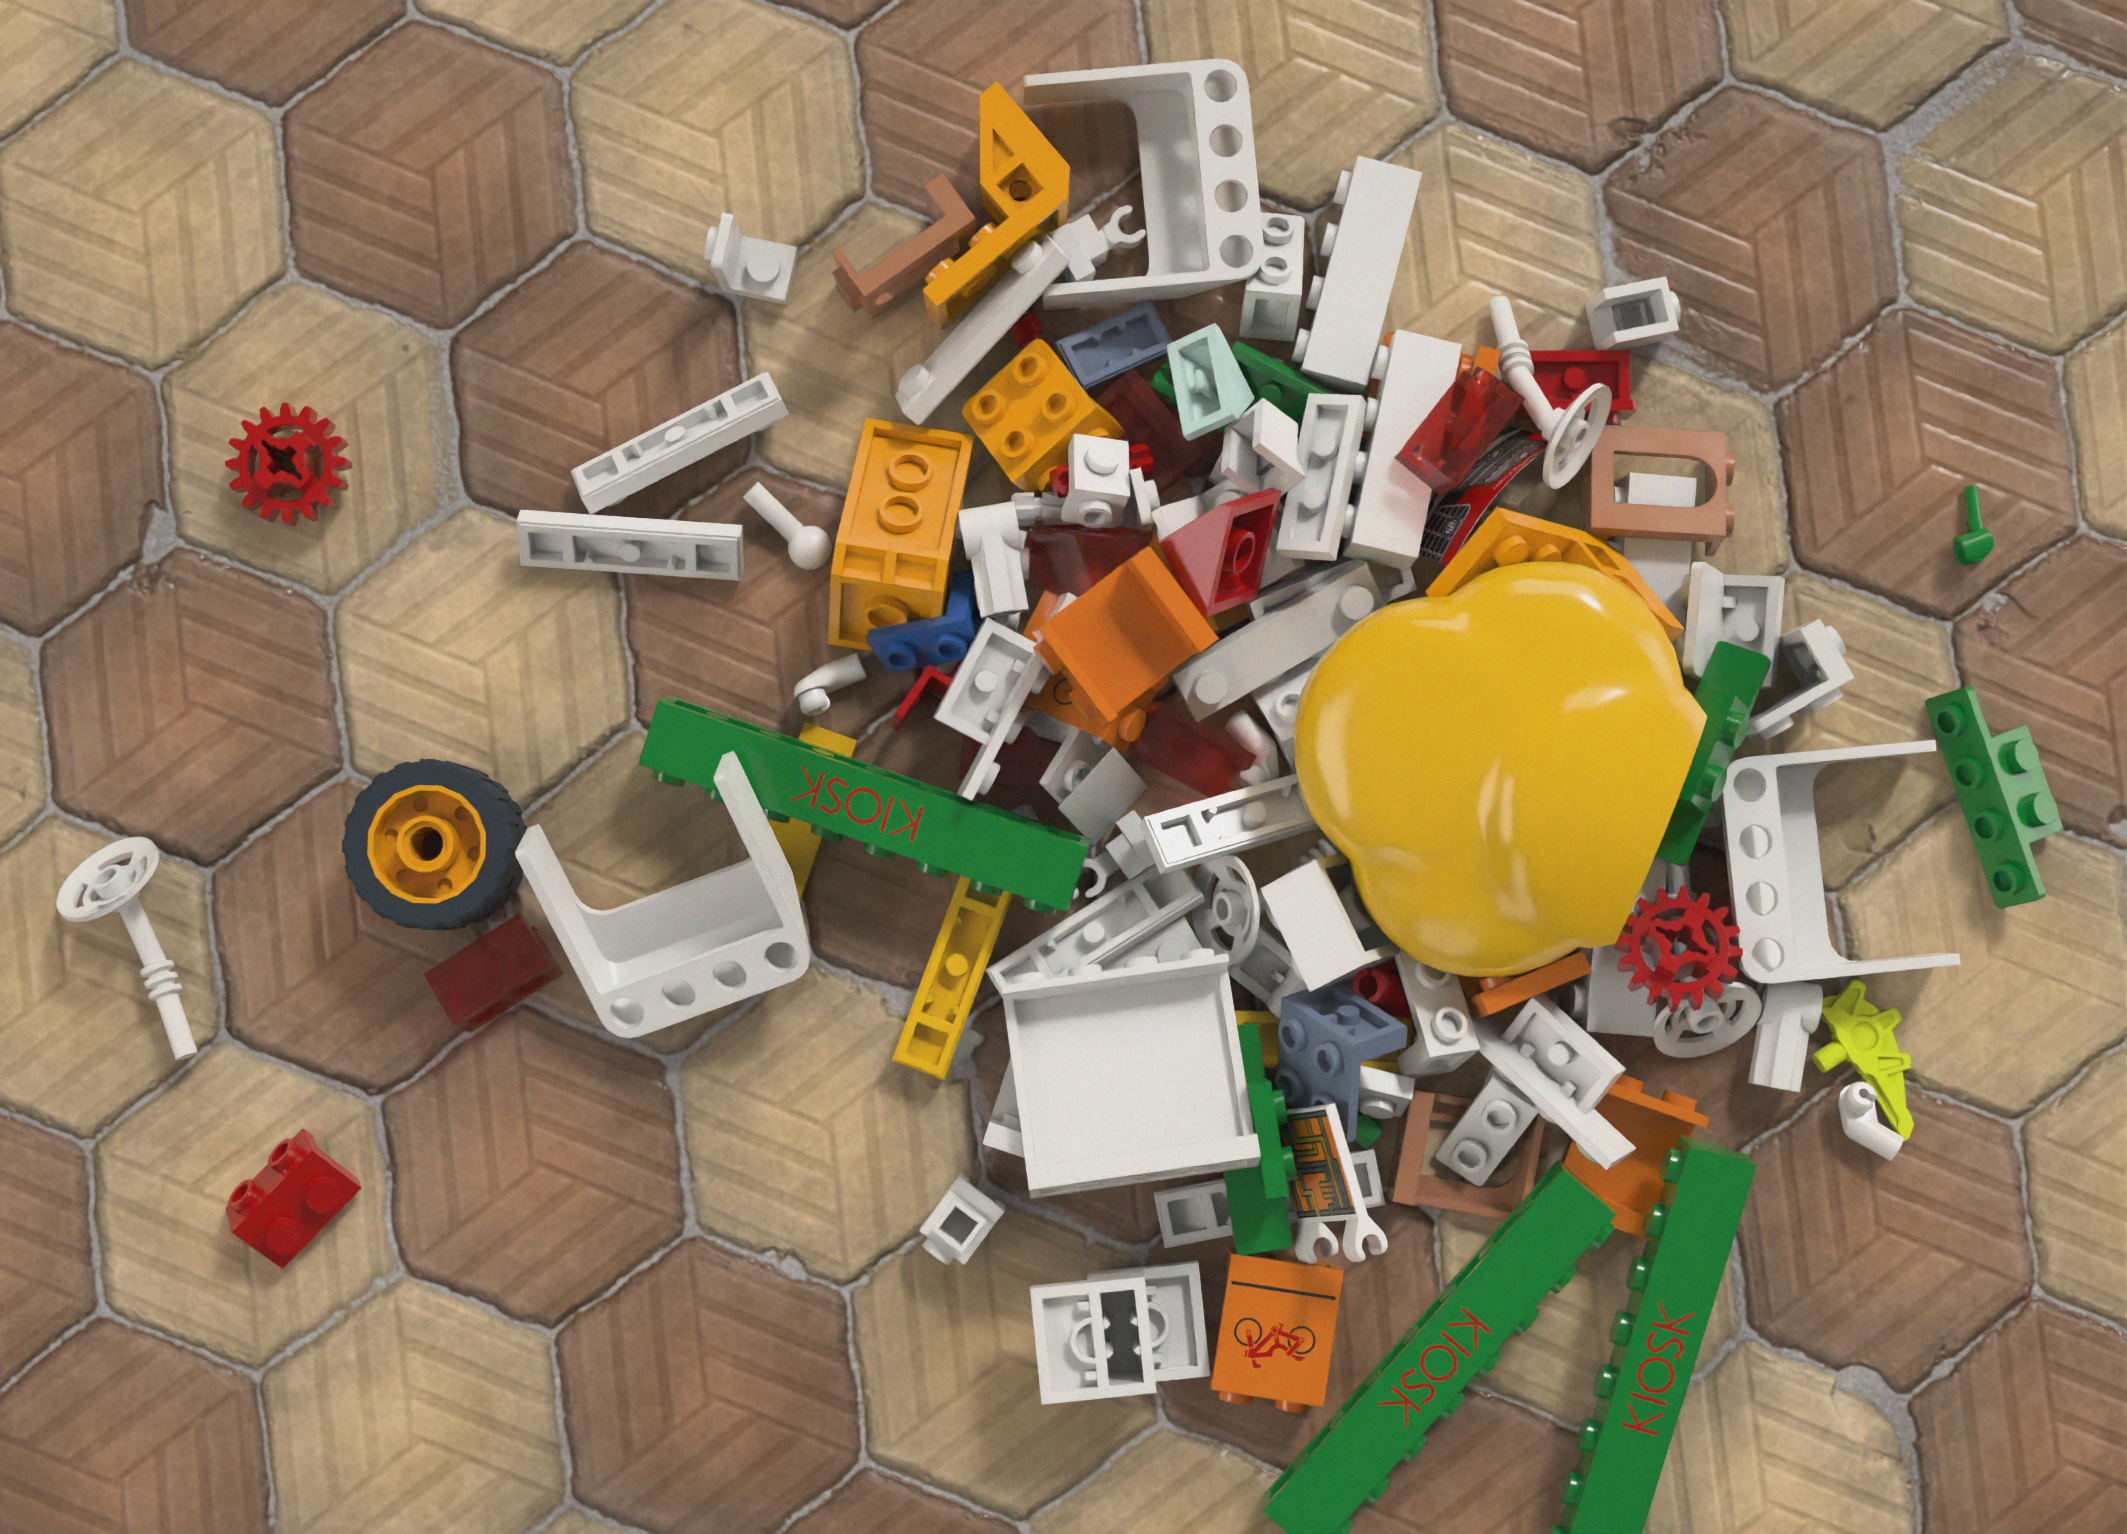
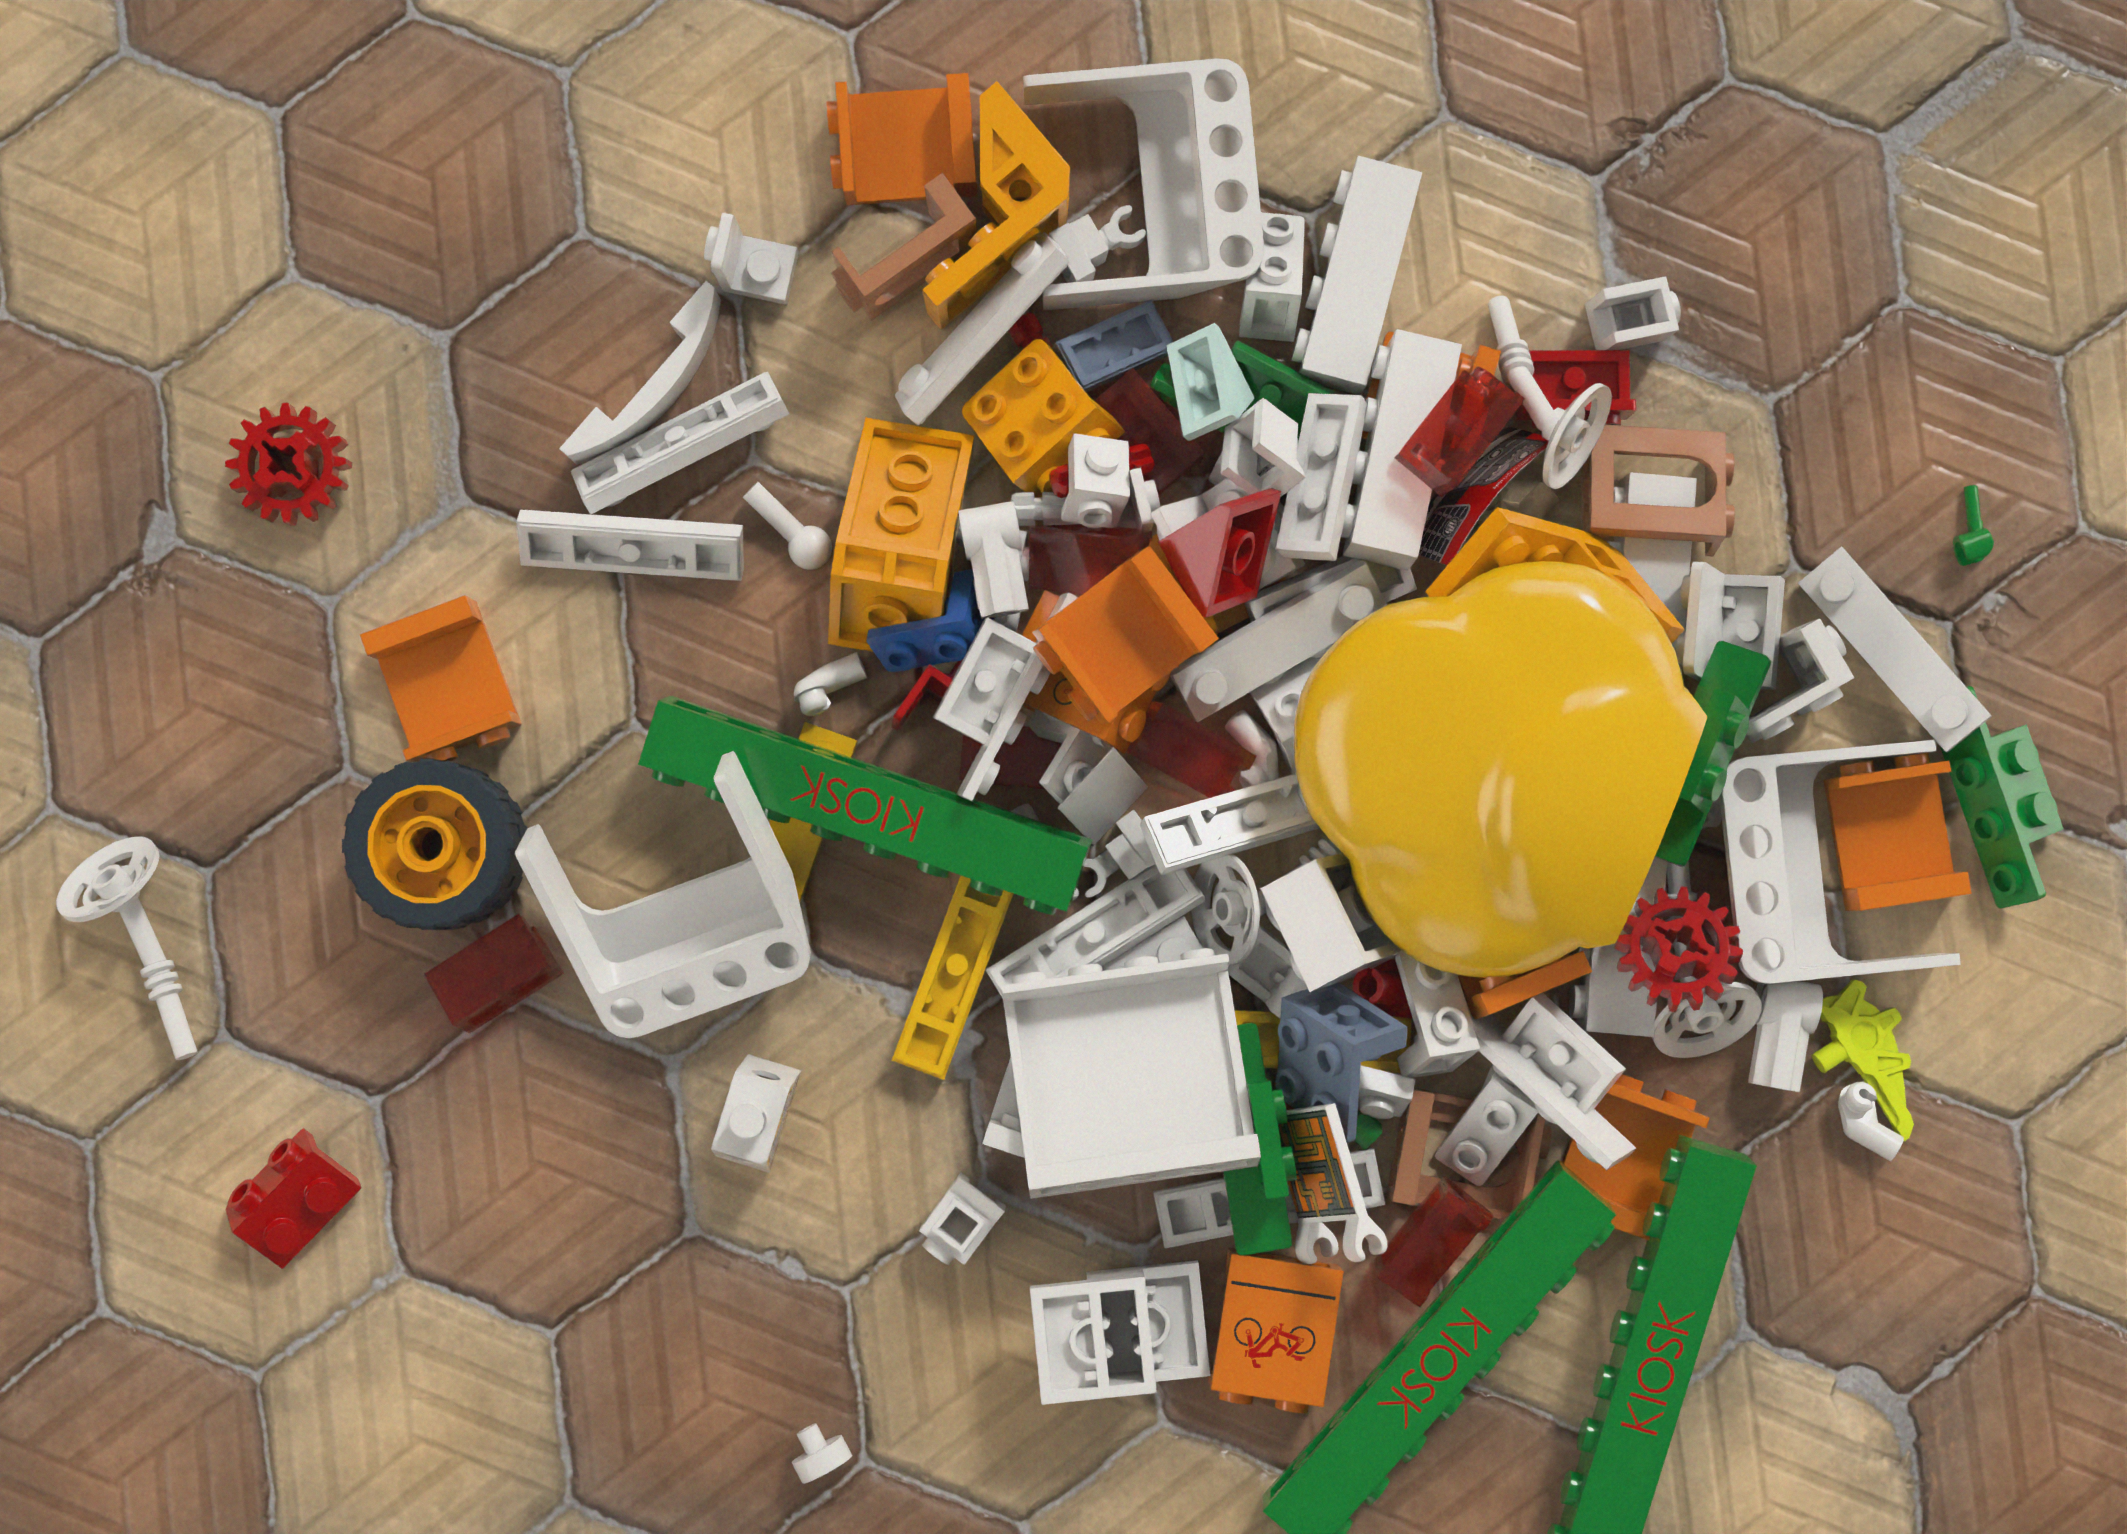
(444, 680): none -> orange panel
(696, 327): none -> white slope
(755, 1112): none -> white torso
(819, 1455): none -> white tile
(902, 142): none -> orange panel
(1431, 1241): none -> clear red hinge
(1892, 834): none -> orange panel
(1894, 649): none -> white plate

